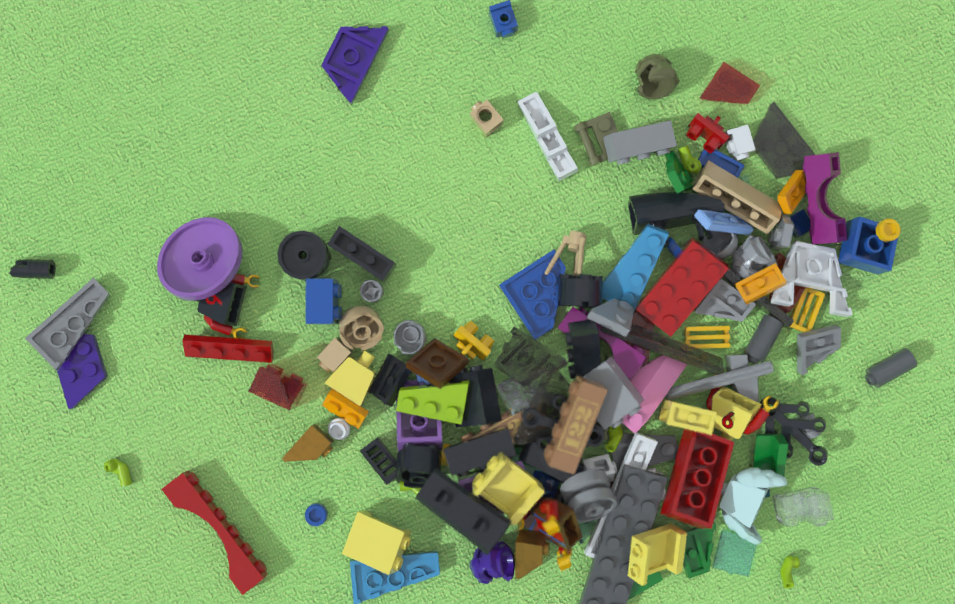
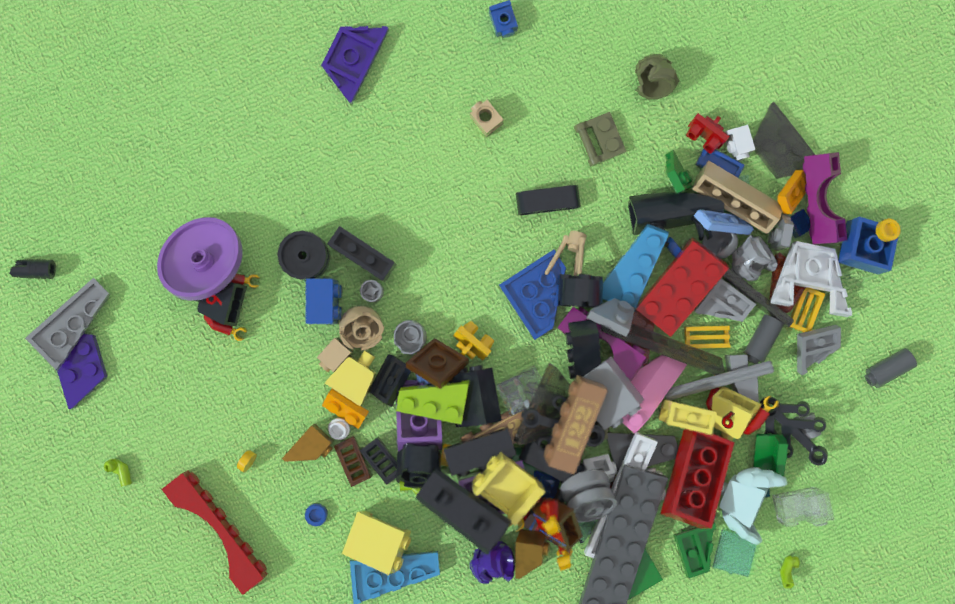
(228, 348): red plate -> none
(246, 461): none -> yellow tile
(278, 387): clear red slope -> none
(345, 464): none -> reddish brown slope
(527, 359): clear smoke wing -> none
(547, 136): white slope -> none
(548, 200): none -> black beam
(615, 436): lime arm -> none
(640, 142): light grey brick -> none
(657, 551): light yellow panel -> none
(689, 162): lime arm -> none
(730, 86): clear red wing -> none
(761, 283): light orange plate -> none

